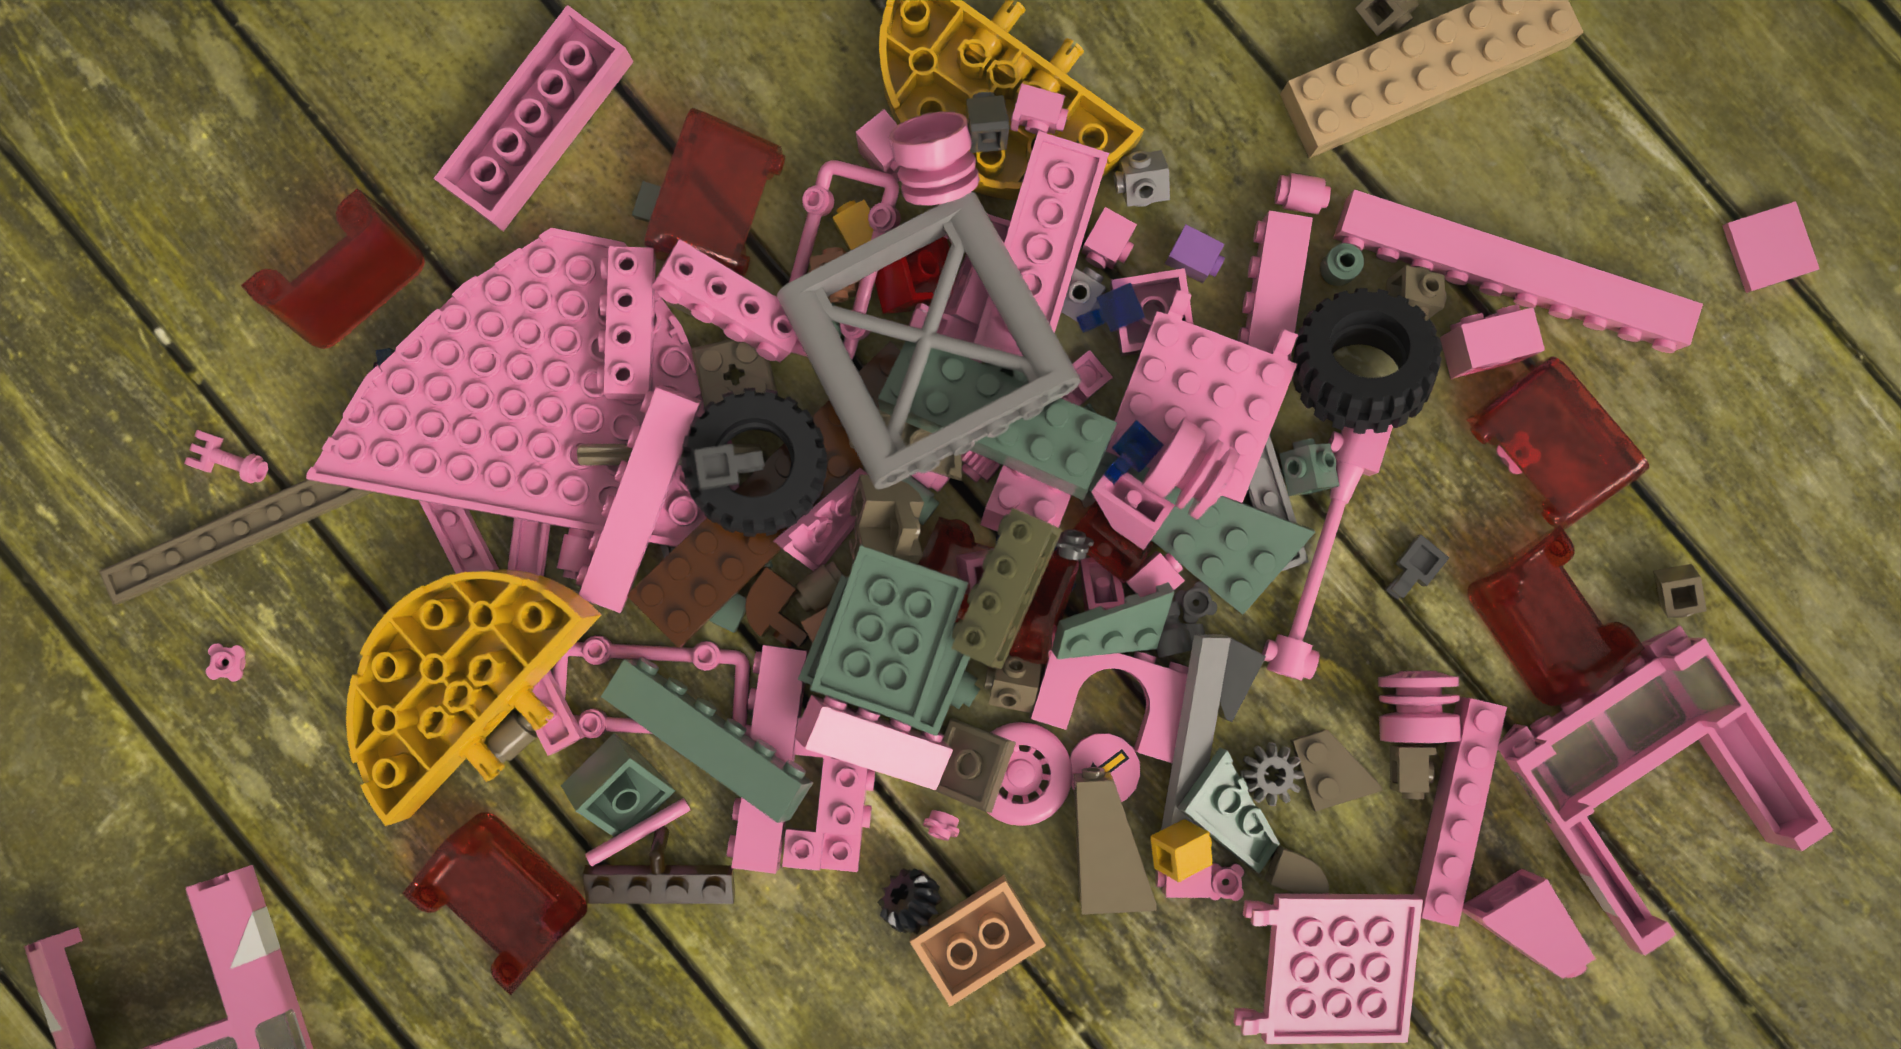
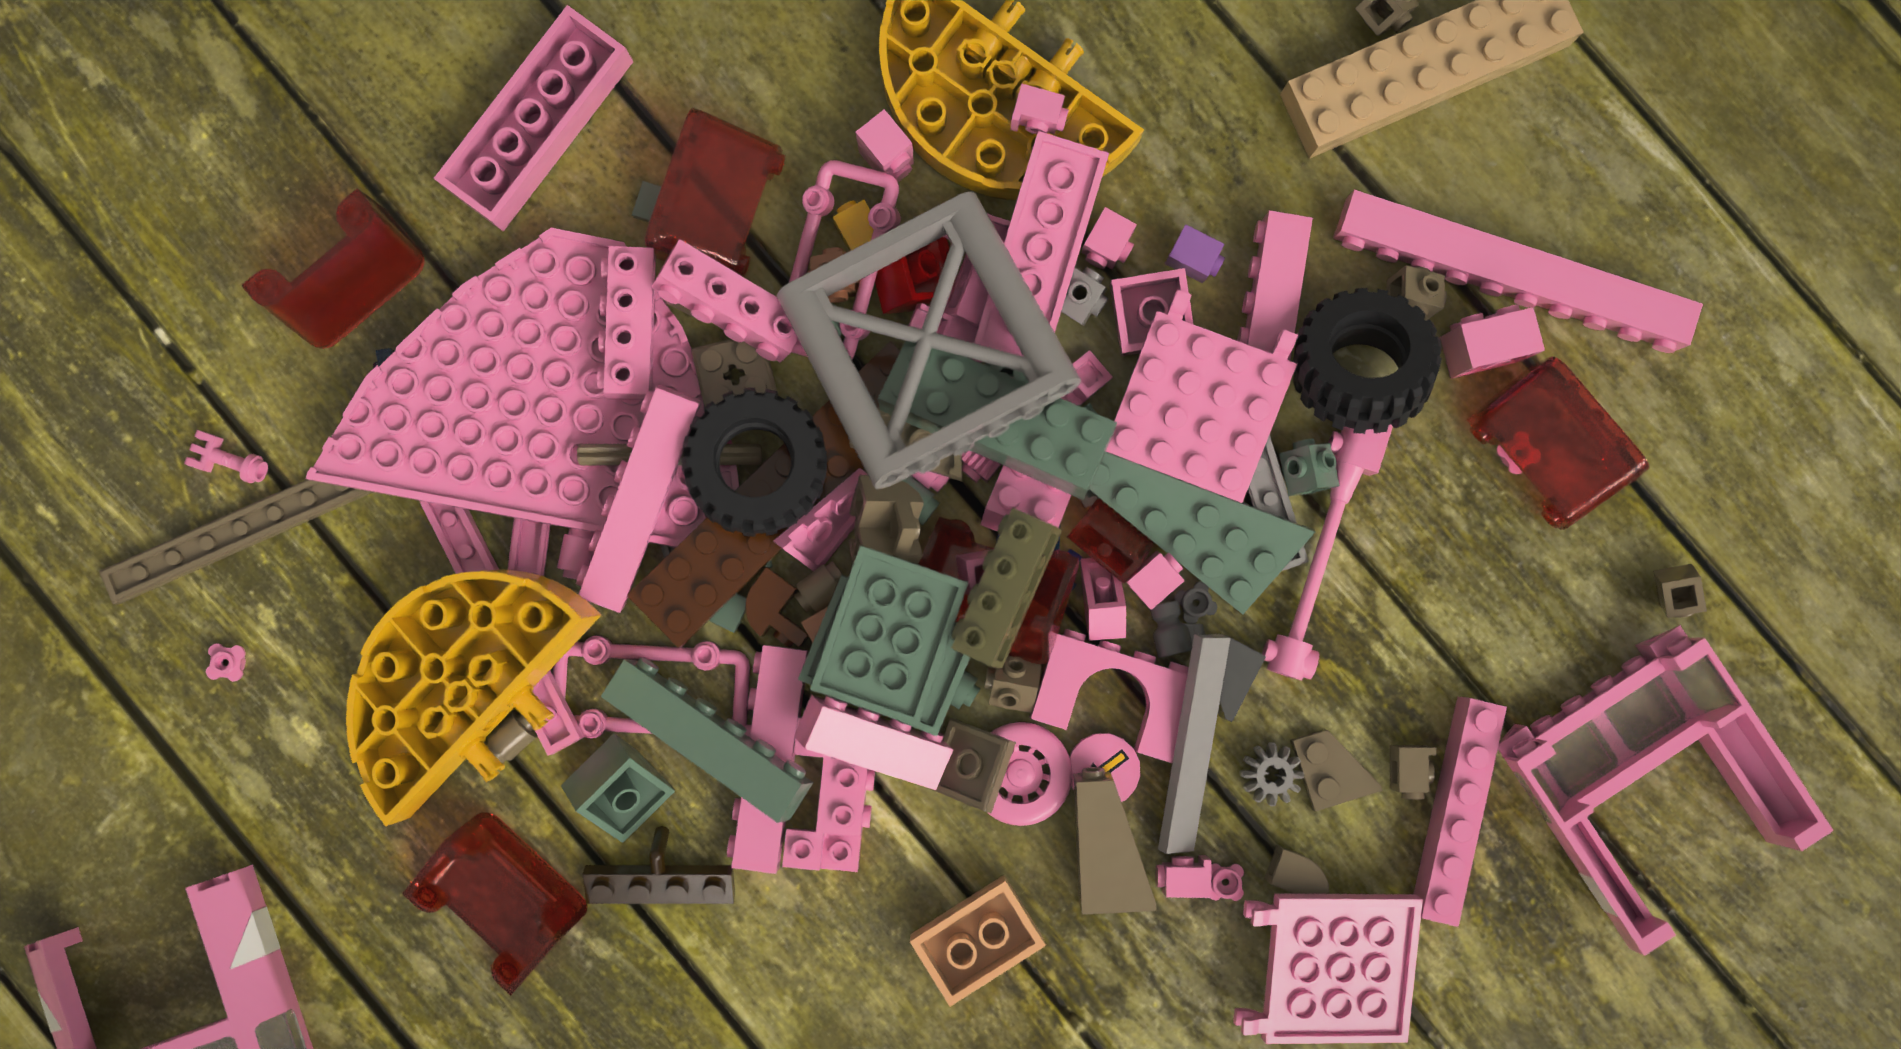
(637, 832): bright pink bar -> none
(721, 467): dark grey plate -> none
(910, 901): black gear -> none
(934, 158): bright pink wheel -> none
(941, 825): bright pink plate -> none
(987, 122): dark grey slope -> none
(1073, 544): dark grey plate -> none
(1116, 309): clear blue plate -> none
(1120, 629): sand green wing -> none
(1132, 508): bright pink slope -> none
(1135, 449): clear blue plate -> none
(1143, 178): light grey brick -> none
(1181, 850): yellow brick -> none
(1191, 469): bright pink wheel -> none
(1227, 811): wing -> none
(1302, 193): bright pink brick -> none
(1334, 272): sand green brick -> none
(1419, 564): dark grey plate -> none
(1419, 708): bright pink wheel -> none
(1533, 921): bright pink slope -> none
(1549, 624): clear red windscreen -> none
(1770, 247): bright pink tile -> none

